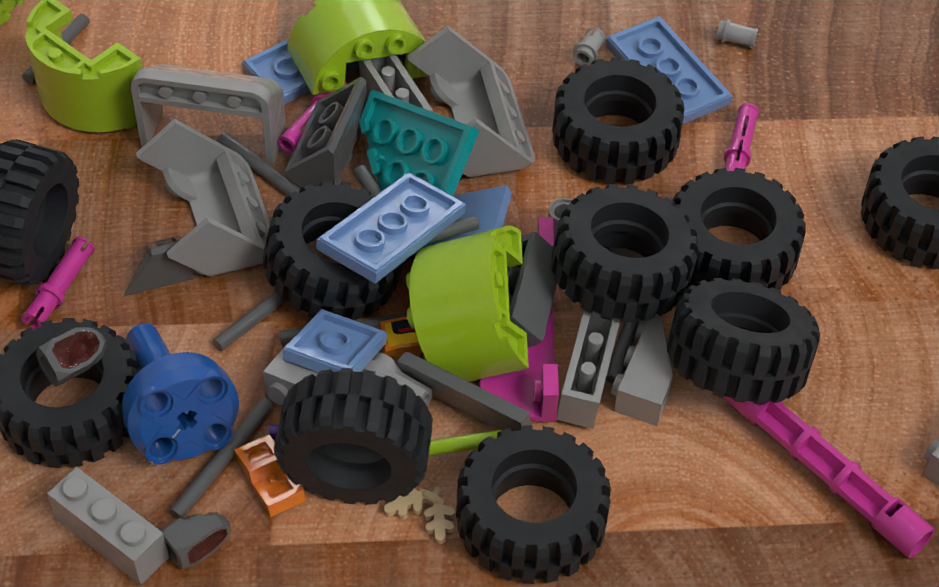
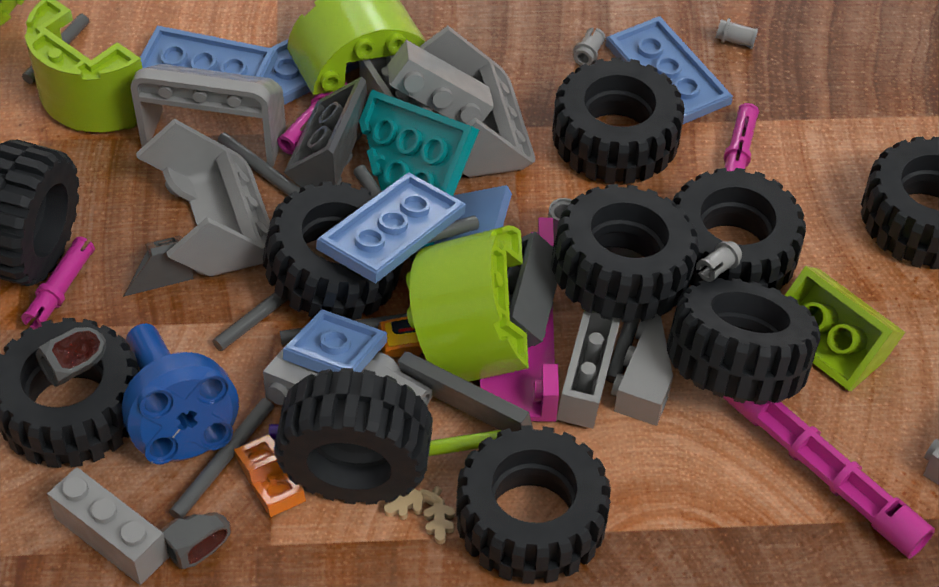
(207, 53): none -> medium blue tile
(439, 84): none -> light grey brick
(726, 256): none -> light grey pin
(852, 333): none -> lime slope

